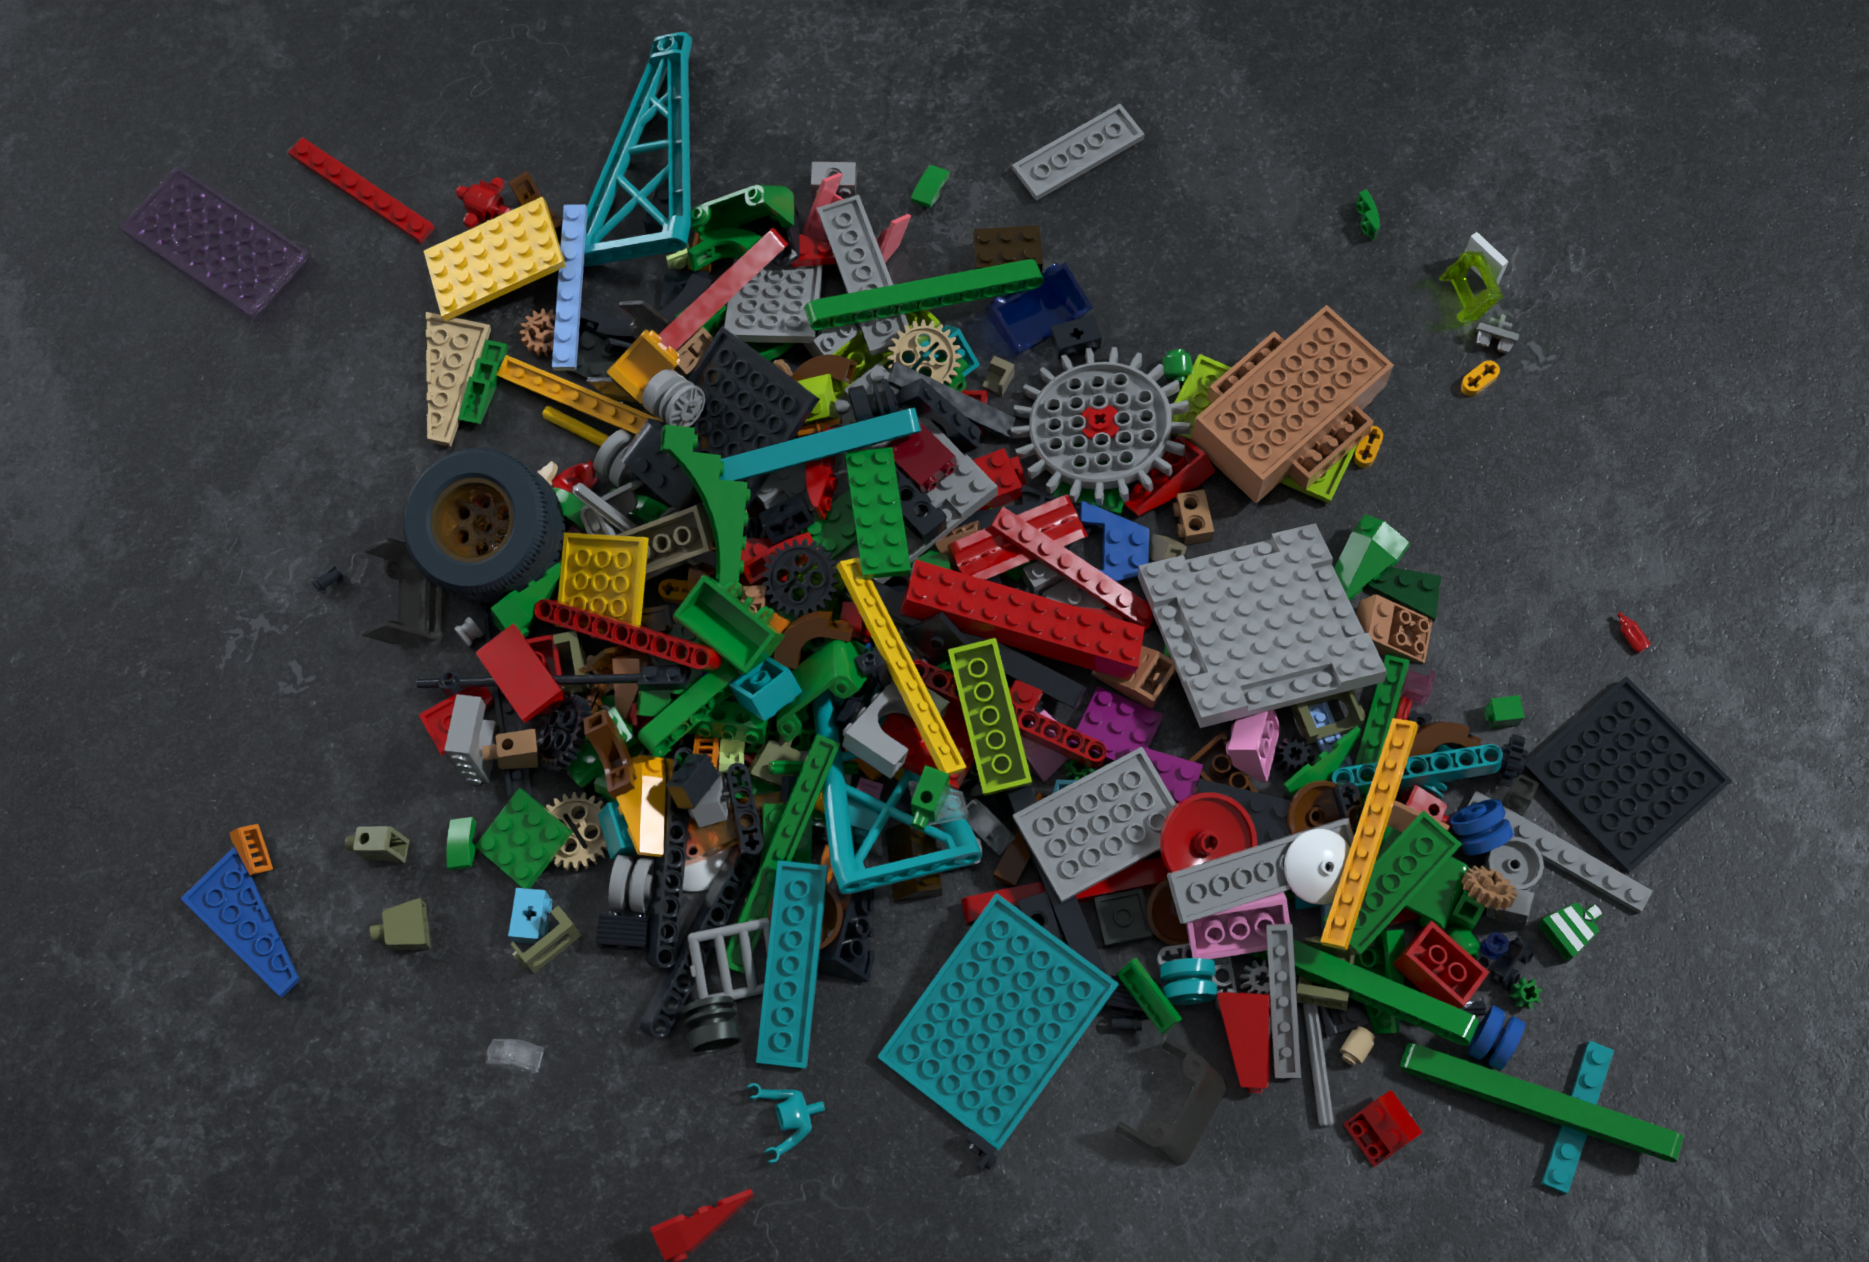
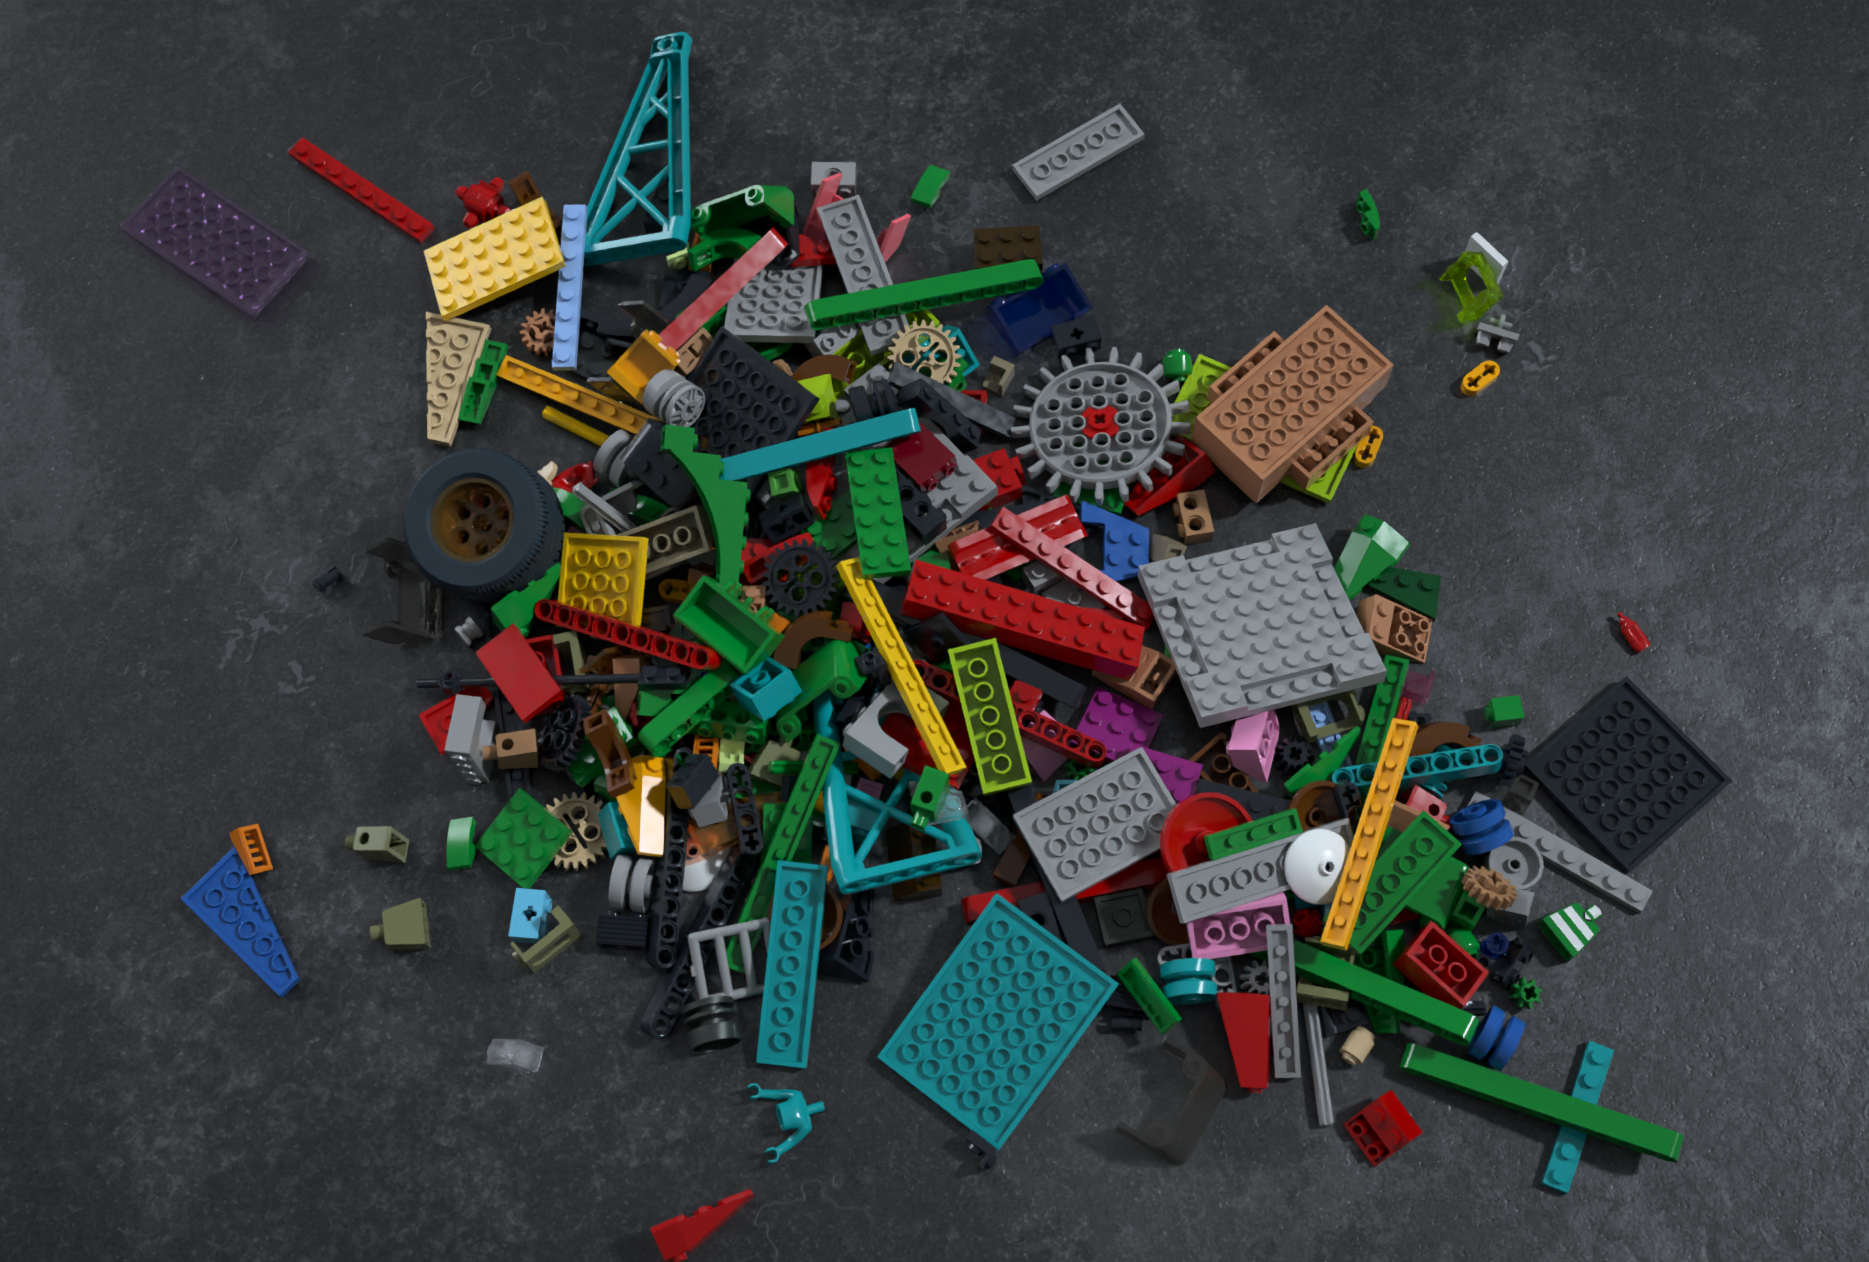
(785, 483): none -> bright green brick
(1253, 834): none -> green plate
(1307, 923): none -> red gear

